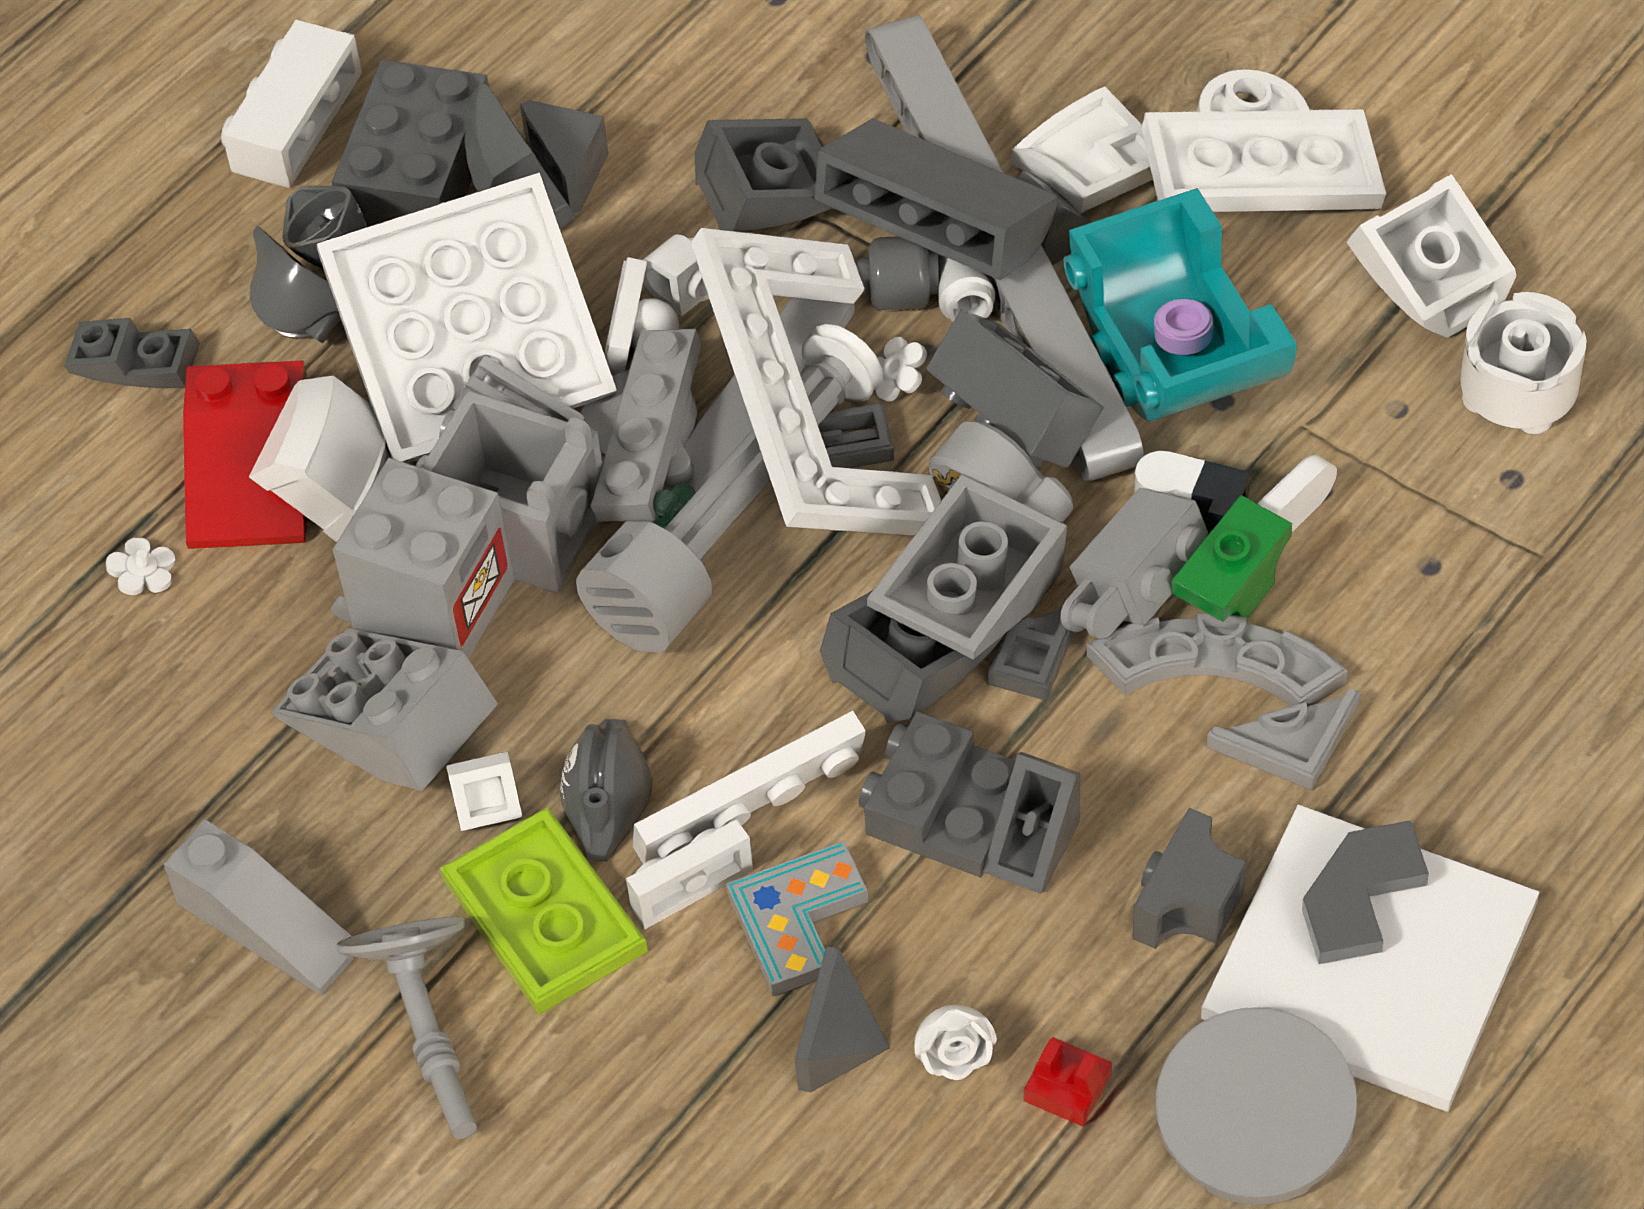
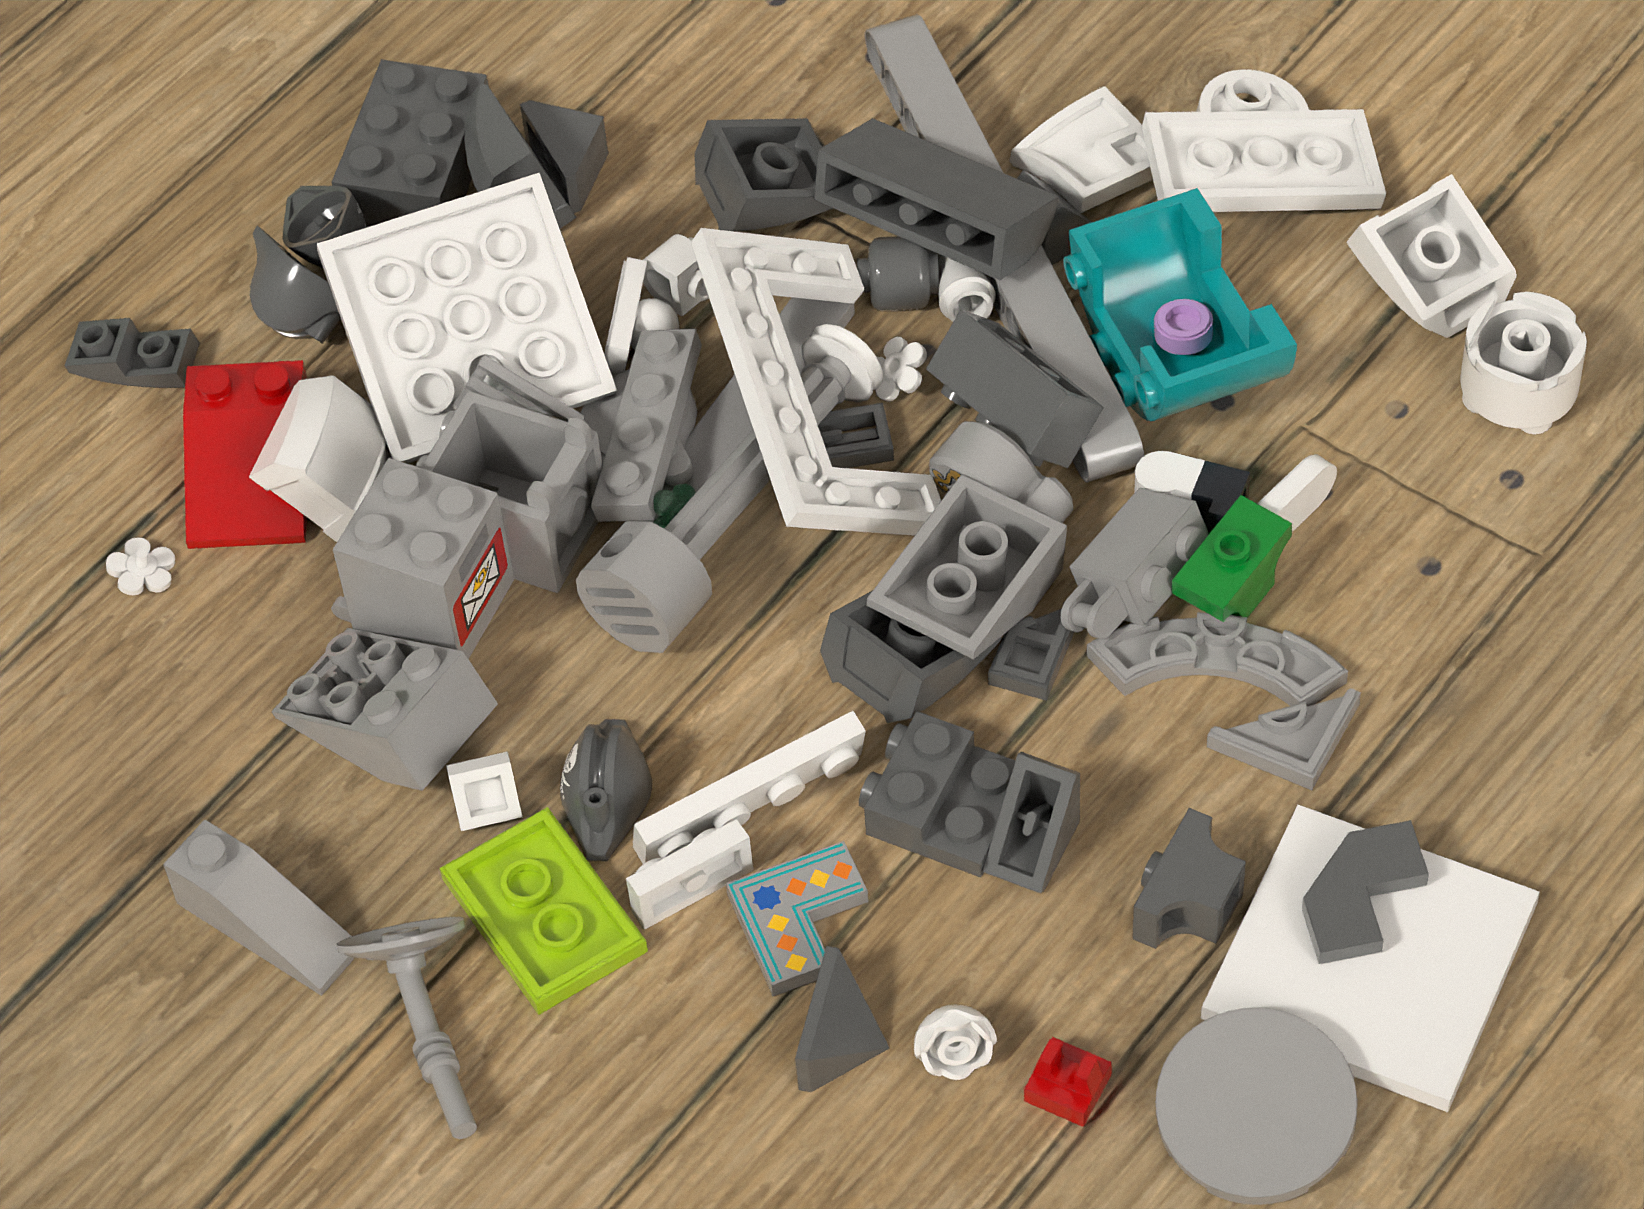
(291, 103): white brick -> none

